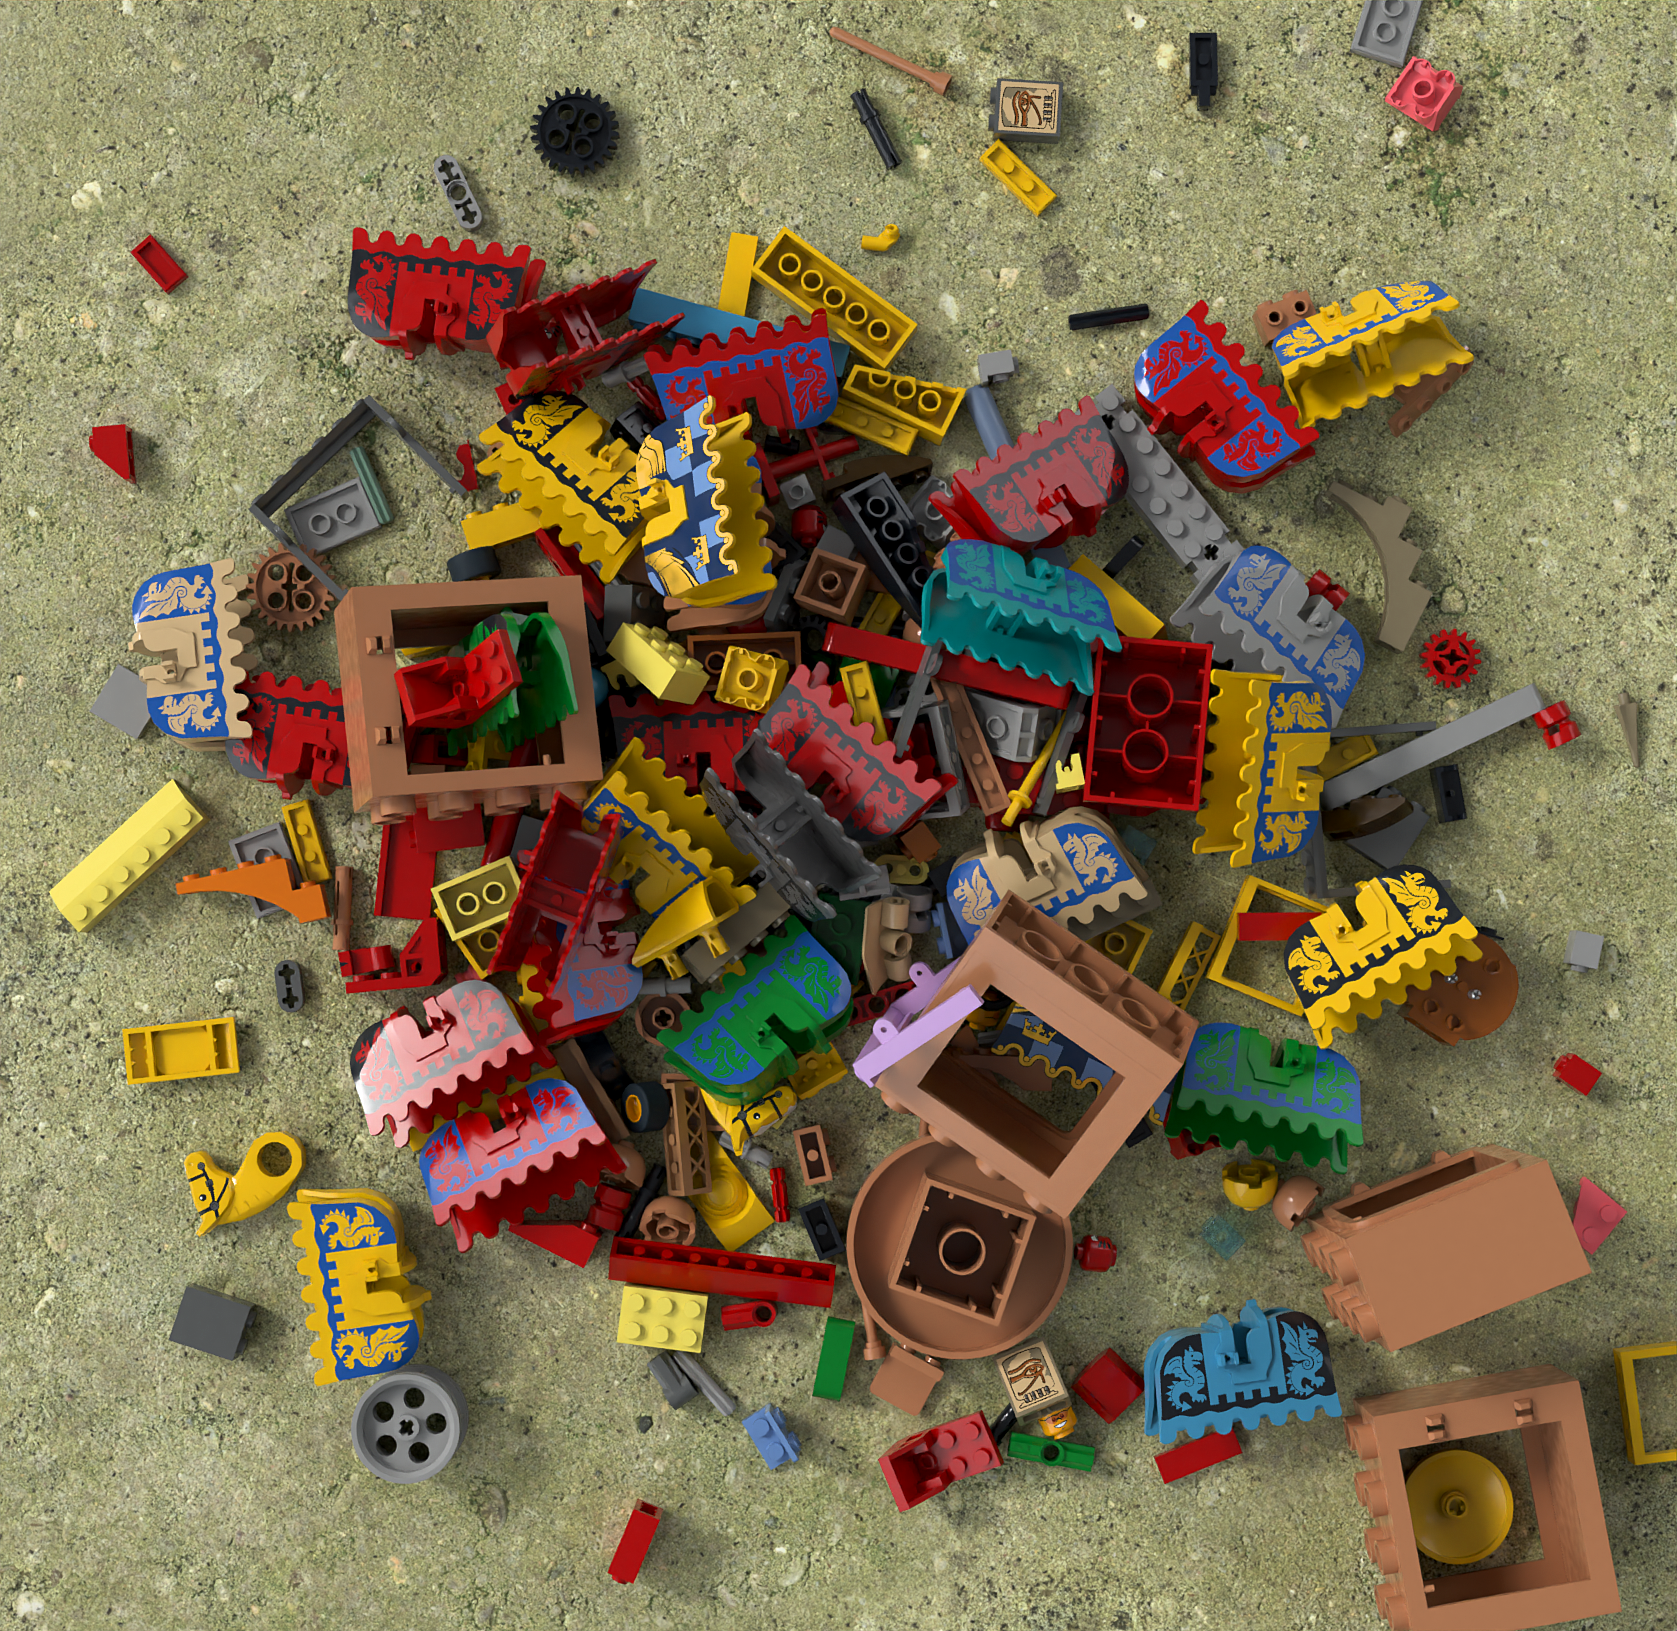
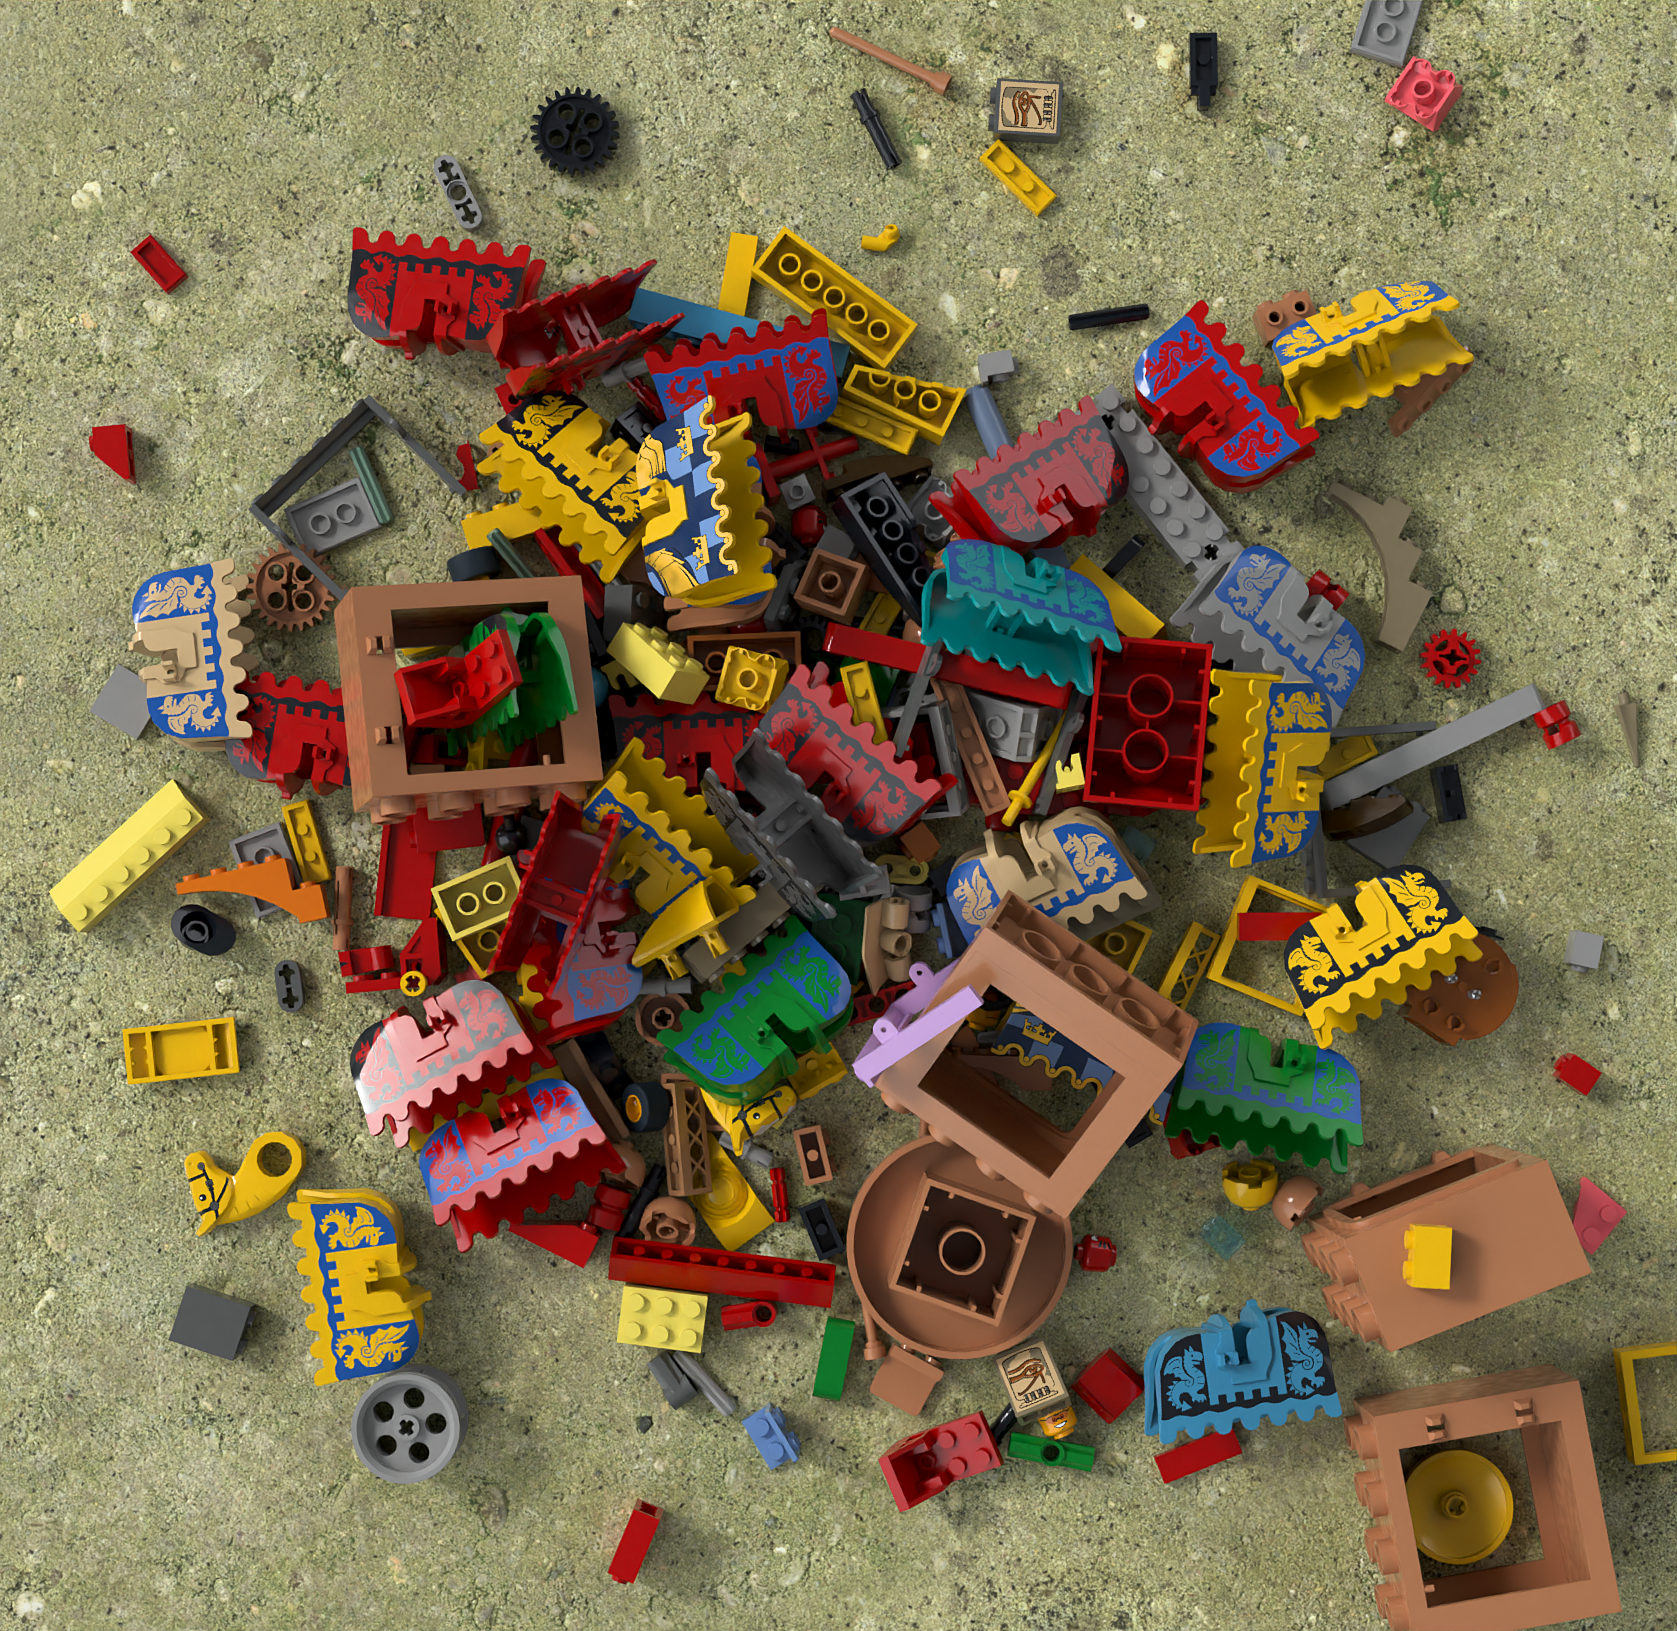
(202, 930): none -> black piece
(405, 983): none -> yellow bush
(510, 554): none -> sand green axle
(510, 836): none -> black piece
(1428, 1256): none -> yellow brick

